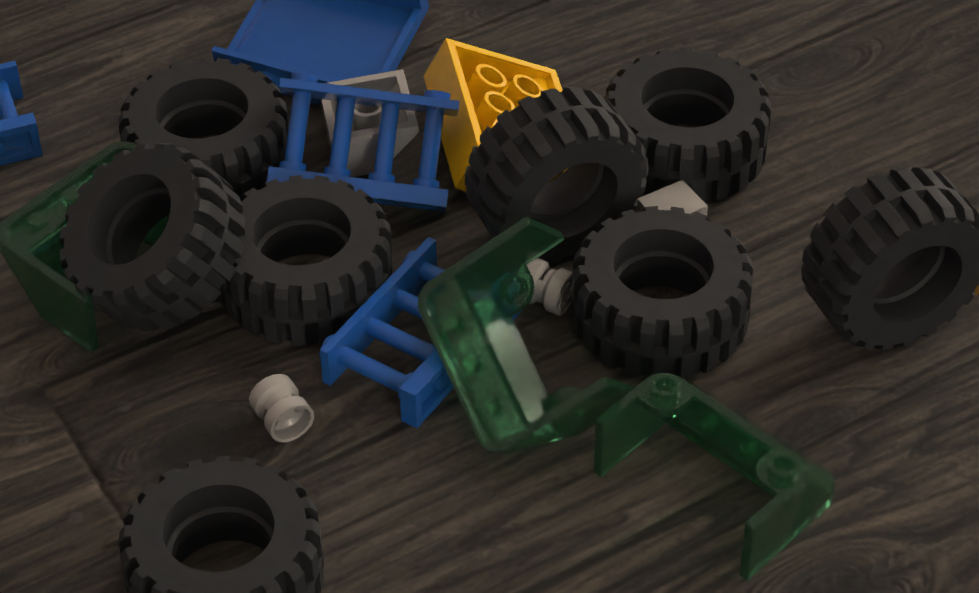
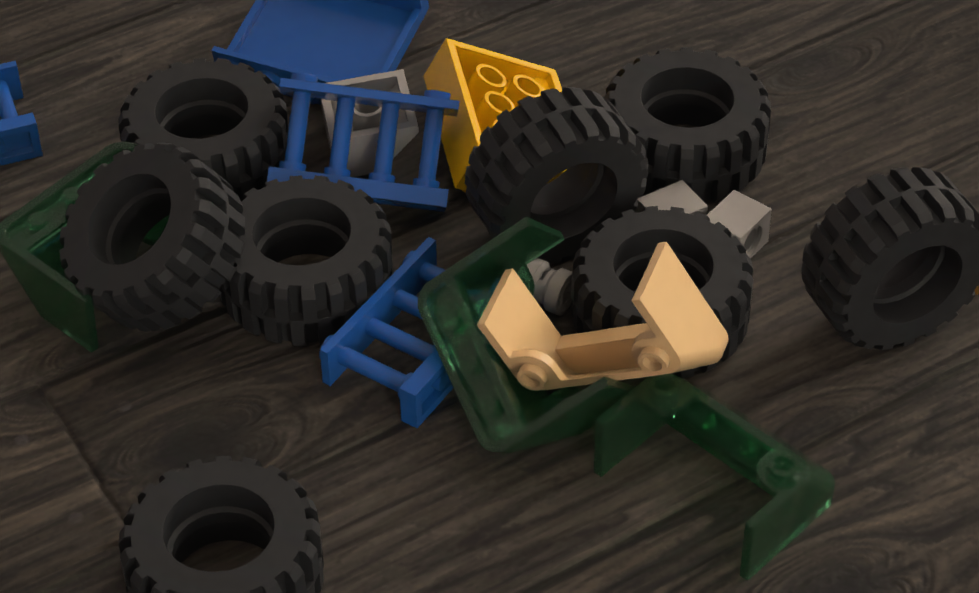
(281, 407): light grey wheel -> none
(677, 333): none -> tan windscreen
(745, 220): none -> light grey brick

